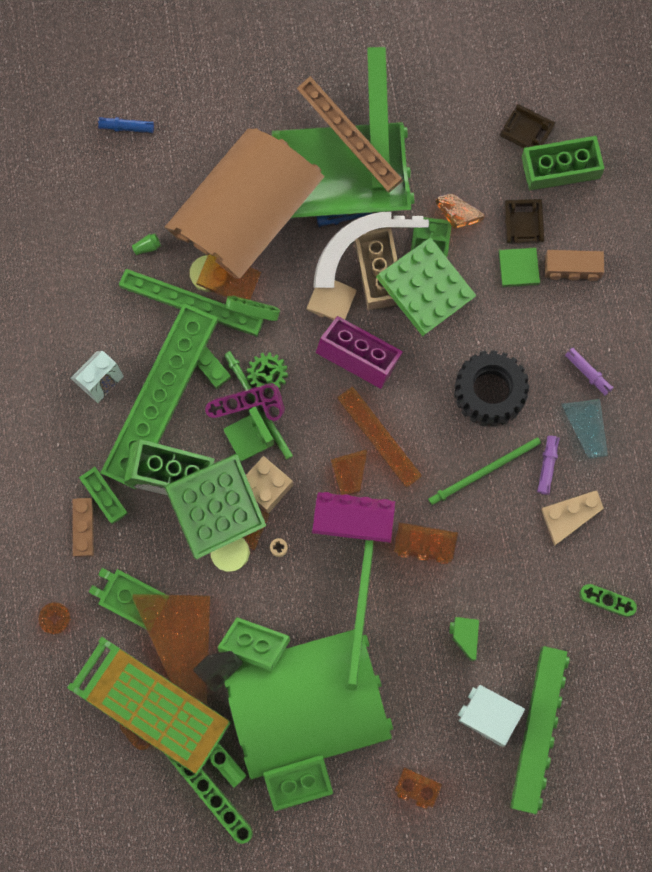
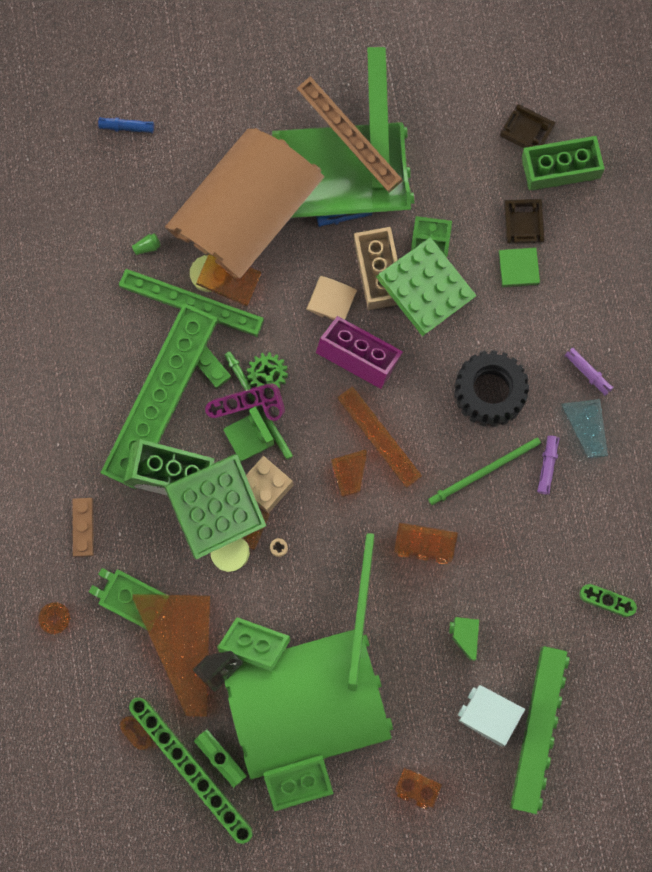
(98, 375): light aqua slope -> none
(103, 495): bright green plate -> none
(151, 707): flag -> none
(252, 308): bright green beam -> none
(335, 248): white arch -> none
(353, 517): magenta slope -> none
(458, 211): clear orange wing -> none
(570, 514): tan wing -> none
(574, 265): medium nougat brick -> none

